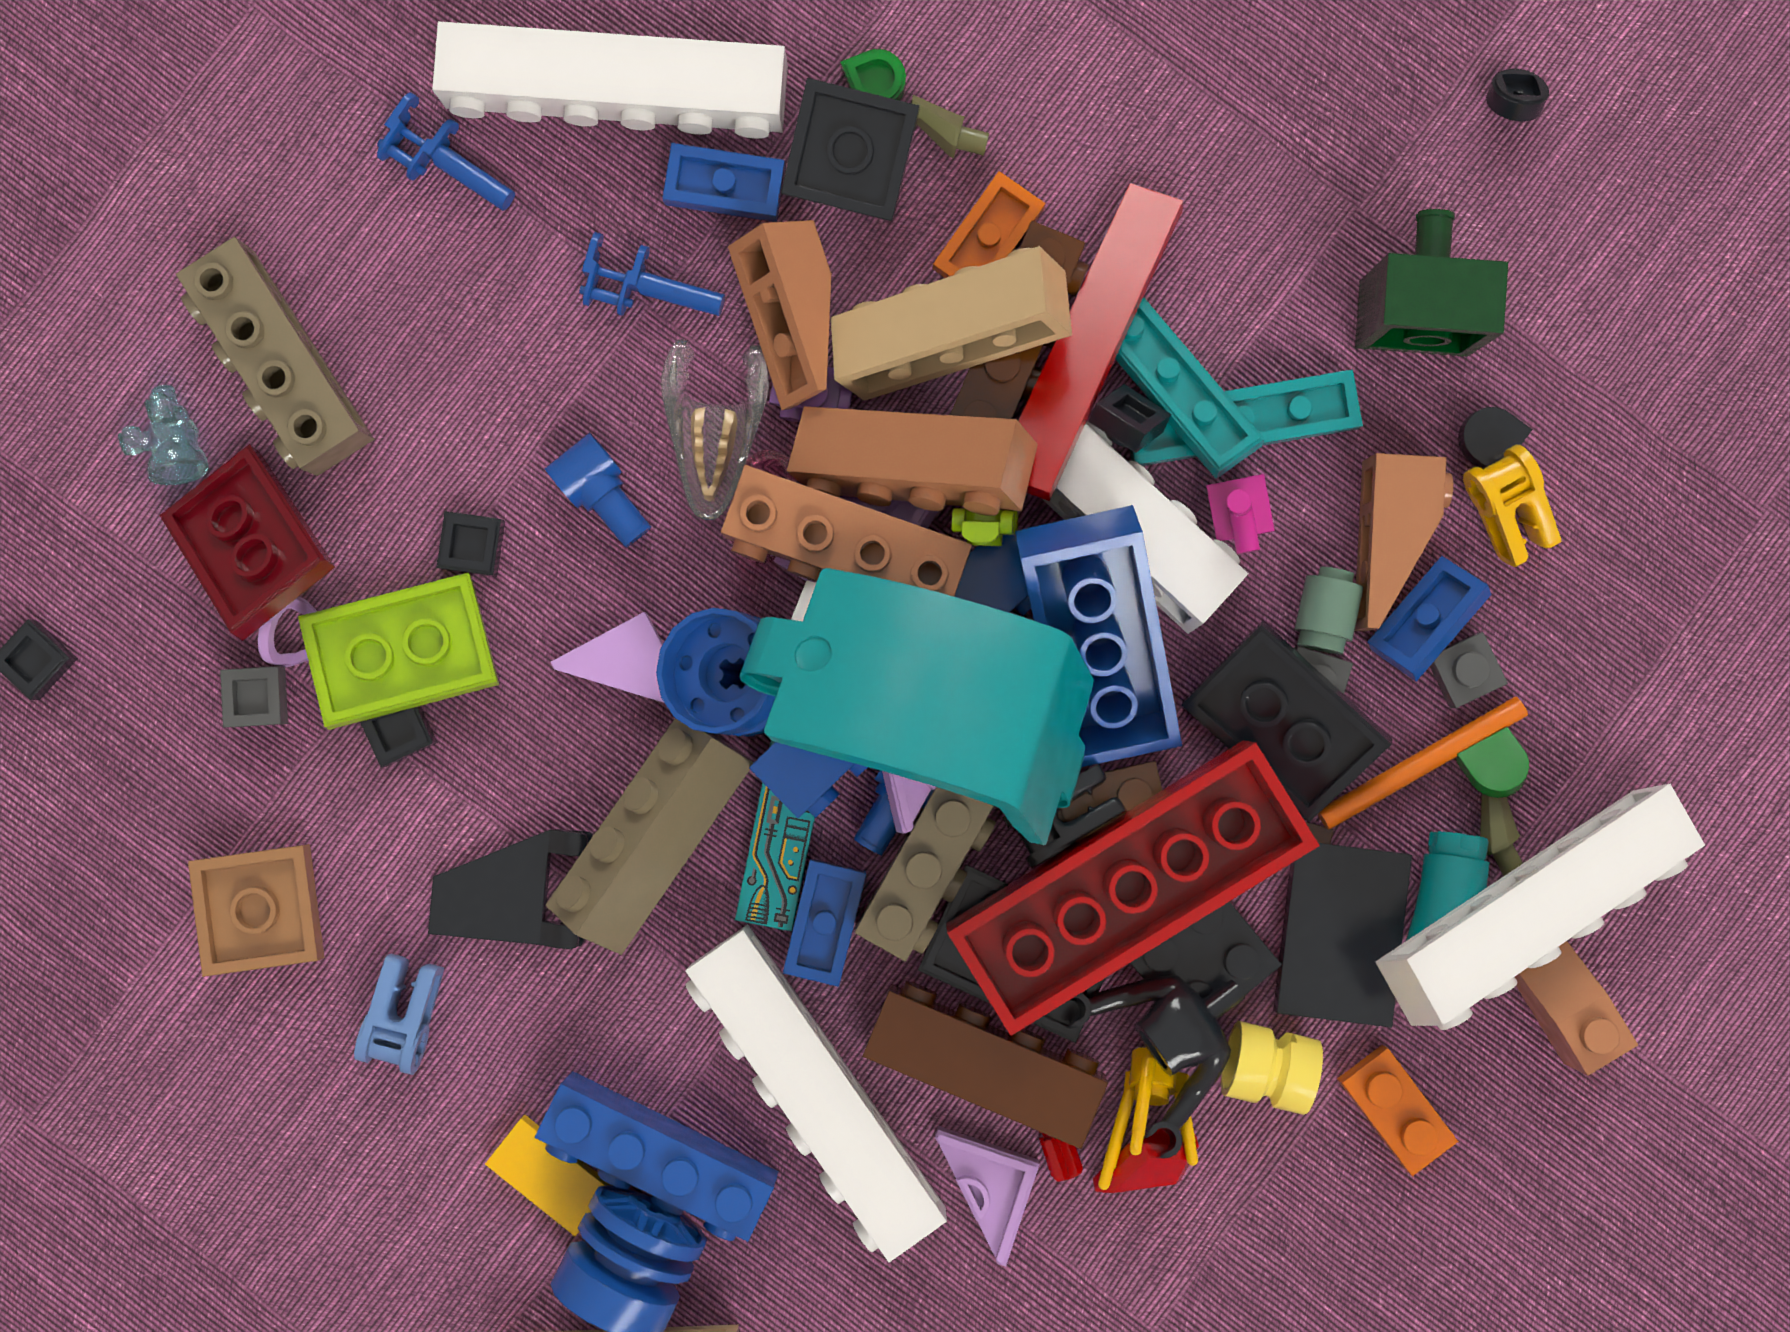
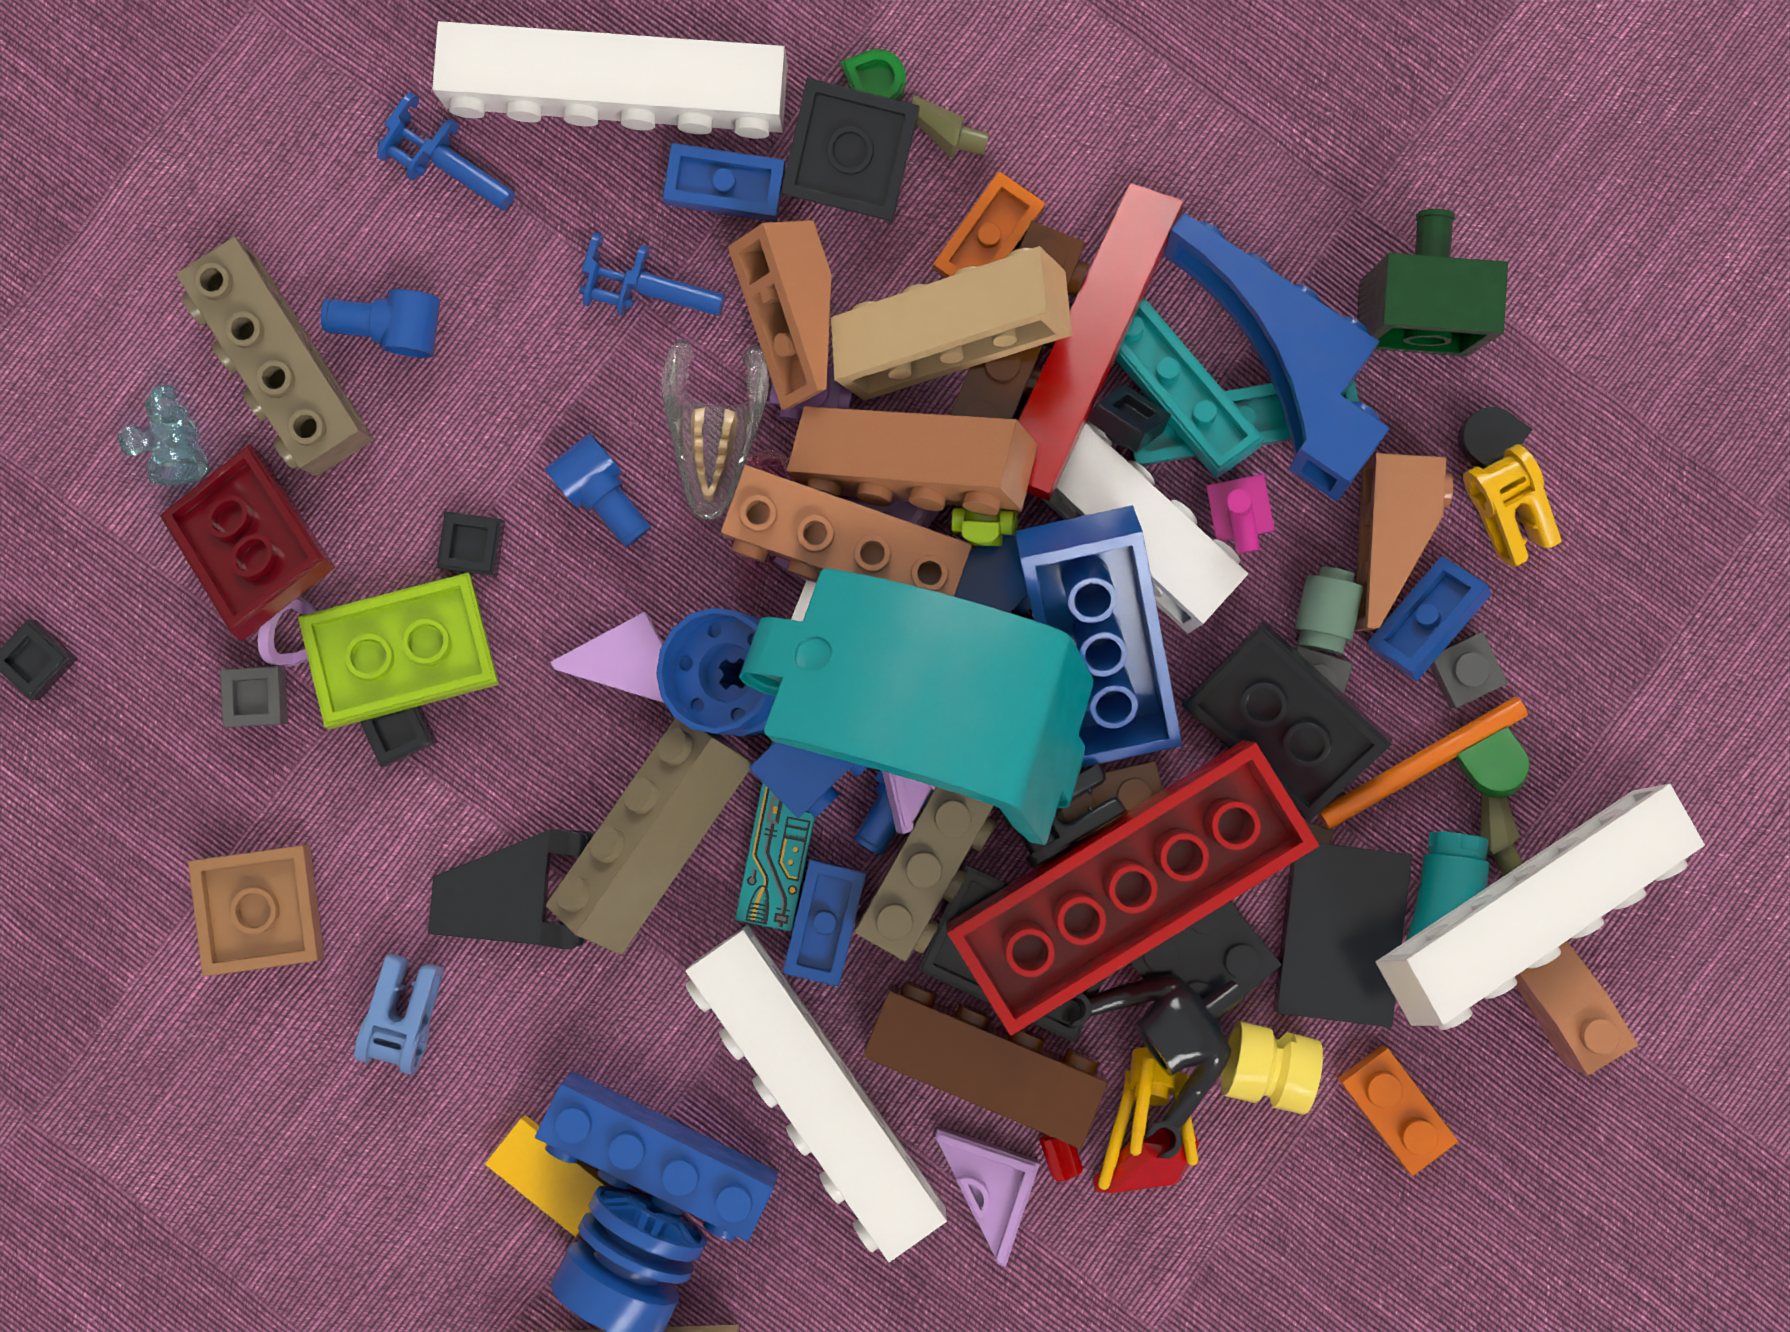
(401, 323): none -> blue pin
(1303, 346): none -> blue arch
(1517, 95): black tile -> none

